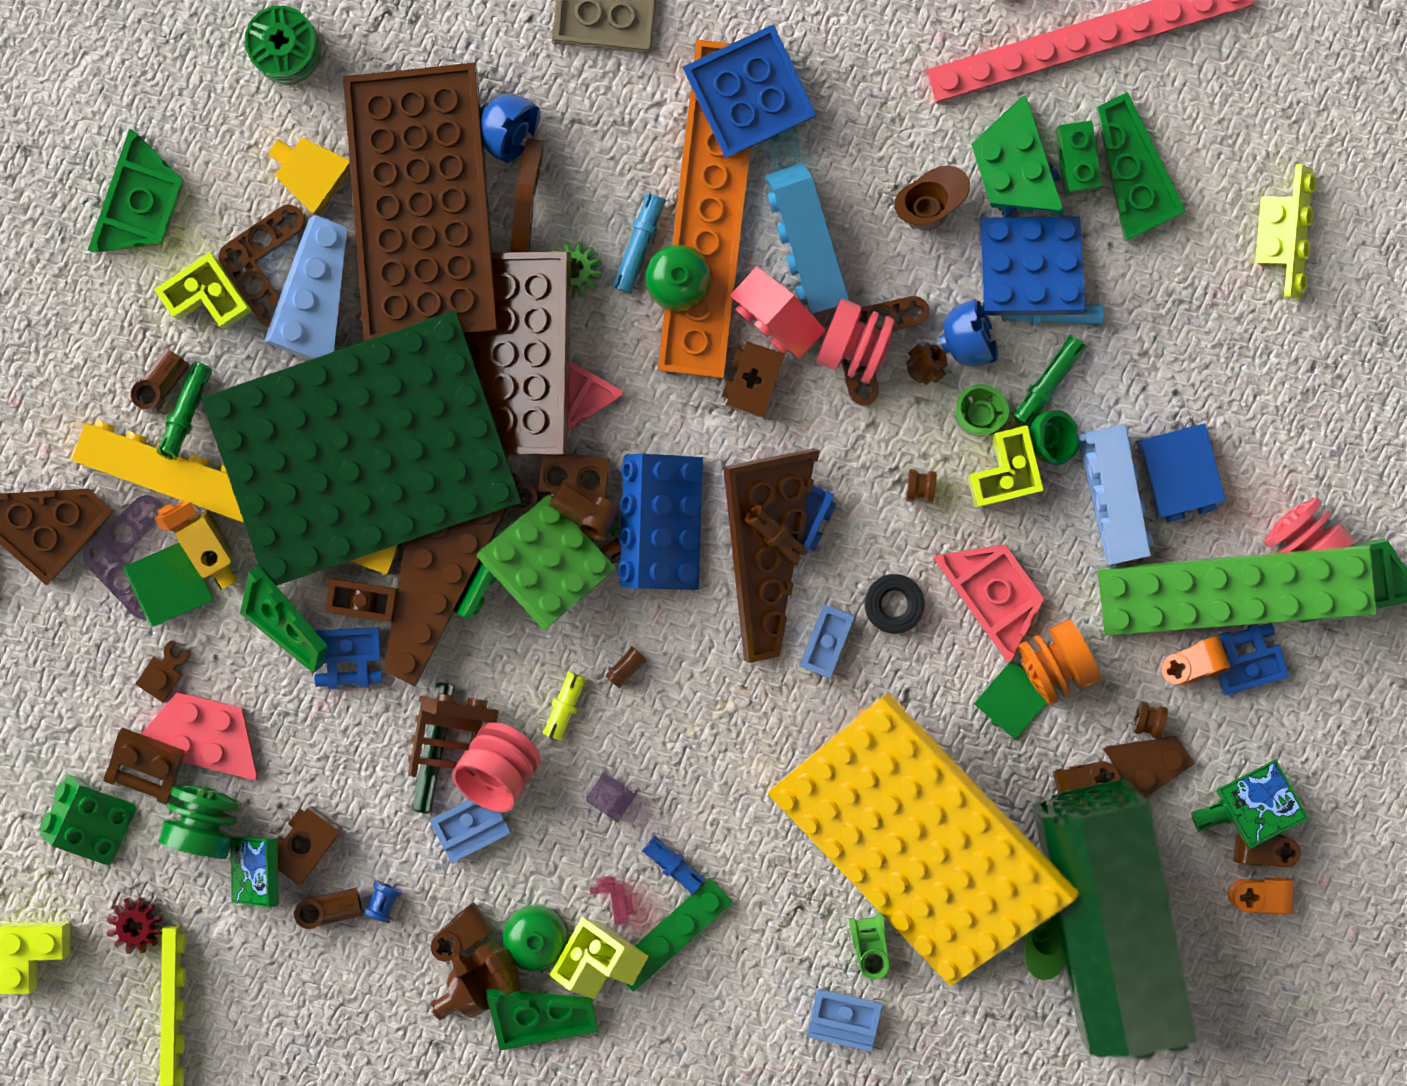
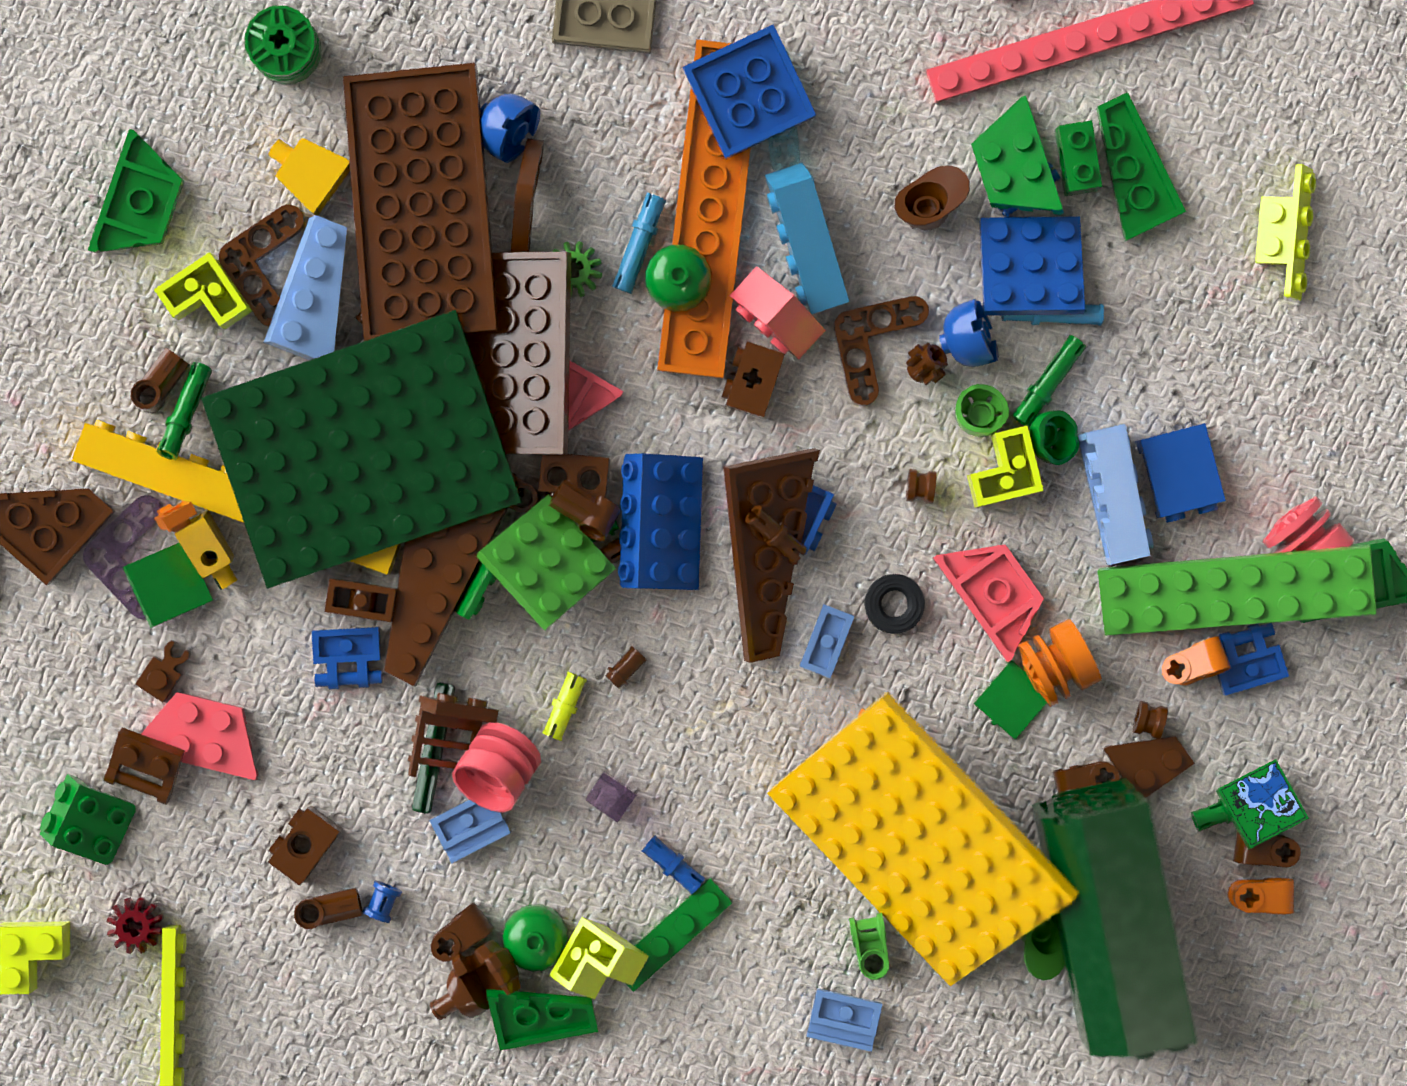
(199, 821): green wheel -> none
(254, 871): tile -> none
(278, 619): green wing -> none
(621, 903): clear pink bracket -> none
(855, 341): coral wheel -> none

